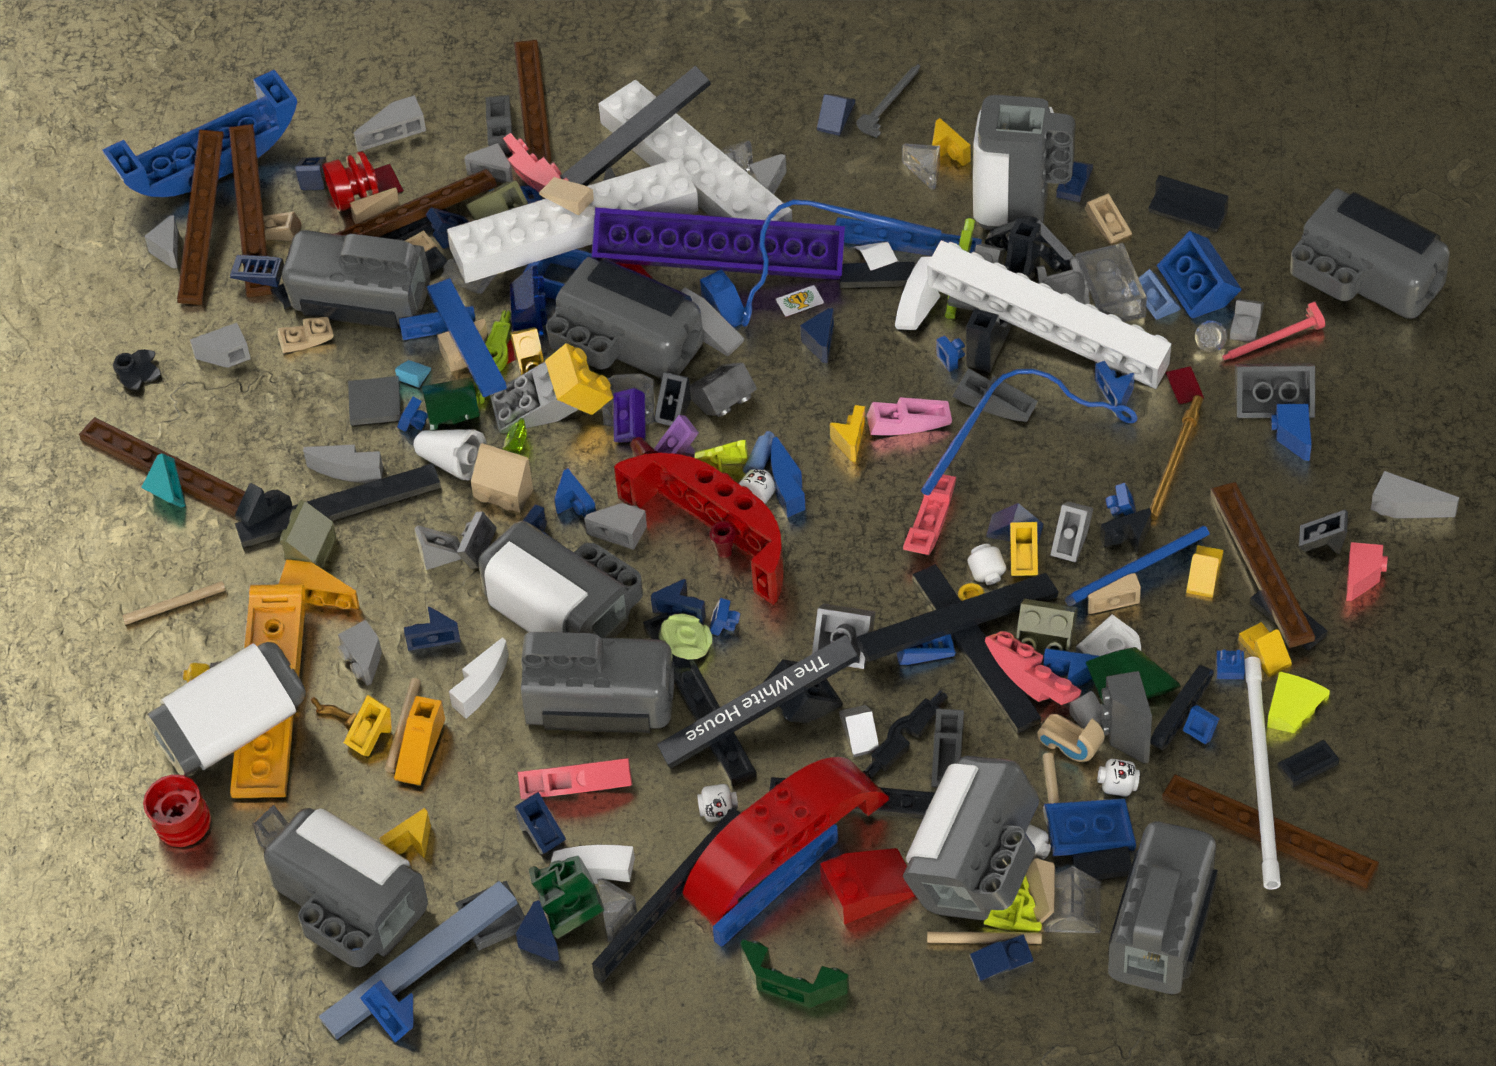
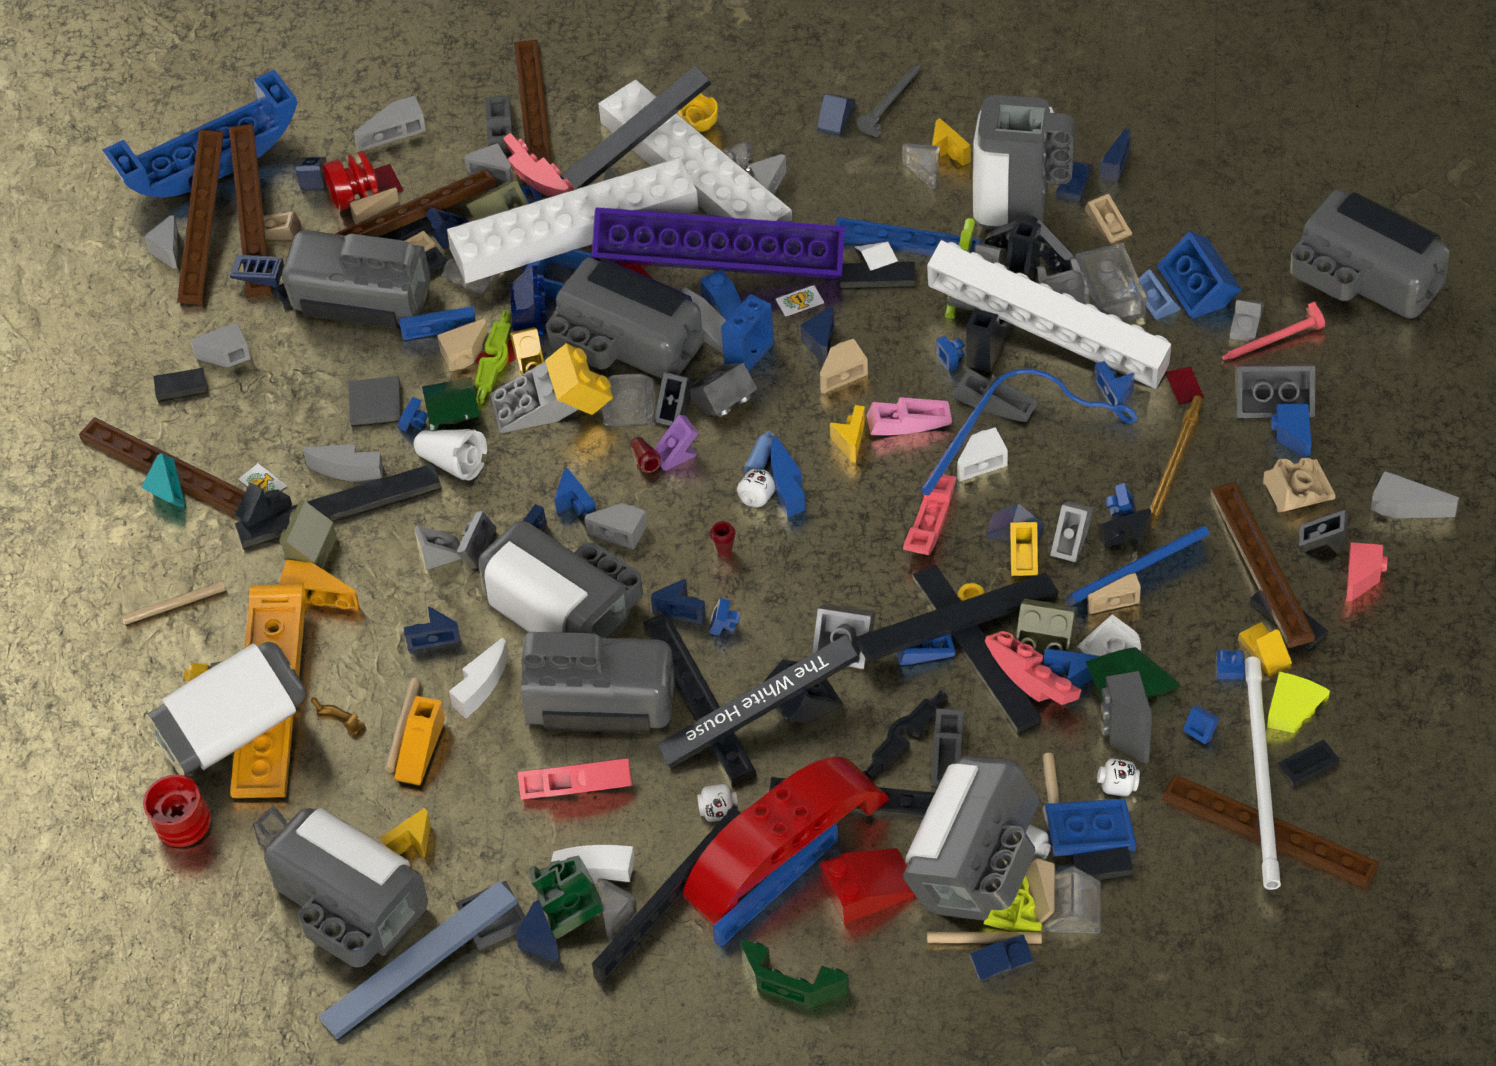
(136, 368): black plate -> none
(180, 384): none -> black tile
(262, 478): none -> white sticker
(302, 337): tan slope -> none
(362, 649): light grey slope -> none
(369, 723): yellow slope -> none
(392, 1015): blue slope -> none
(412, 373): medium azure slope -> none
(466, 337): blue tile -> none
(501, 478): tan slope -> none
(516, 437): clear neon green slope -> none
(540, 824): dark blue slope -> none
(568, 195): tan slope -> none
(629, 415): dark purple slope -> none
(686, 636): yellowish green tile -> none
(700, 113): none -> yellow hair
(710, 499): red slope -> none
(725, 454): neon yellow slope -> none
(748, 331): none -> blue window
(843, 365): none -> tan slope
(860, 730): slope -> none
(869, 217): blue piece -> none
(916, 298): white slope -> none
(982, 454): none -> white slope
(986, 564): white head -> none
(1071, 739): tan animal -> none
(1085, 709): light grey slope -> none
(1114, 159): none -> dark blue slope
(1163, 908): dark grey piece -> none
(1181, 707): black beam -> none
(1189, 204): black panel -> none
(1204, 571): yellow slope -> none
(1211, 336): clear piece -> none
(1297, 484): none -> tan slope

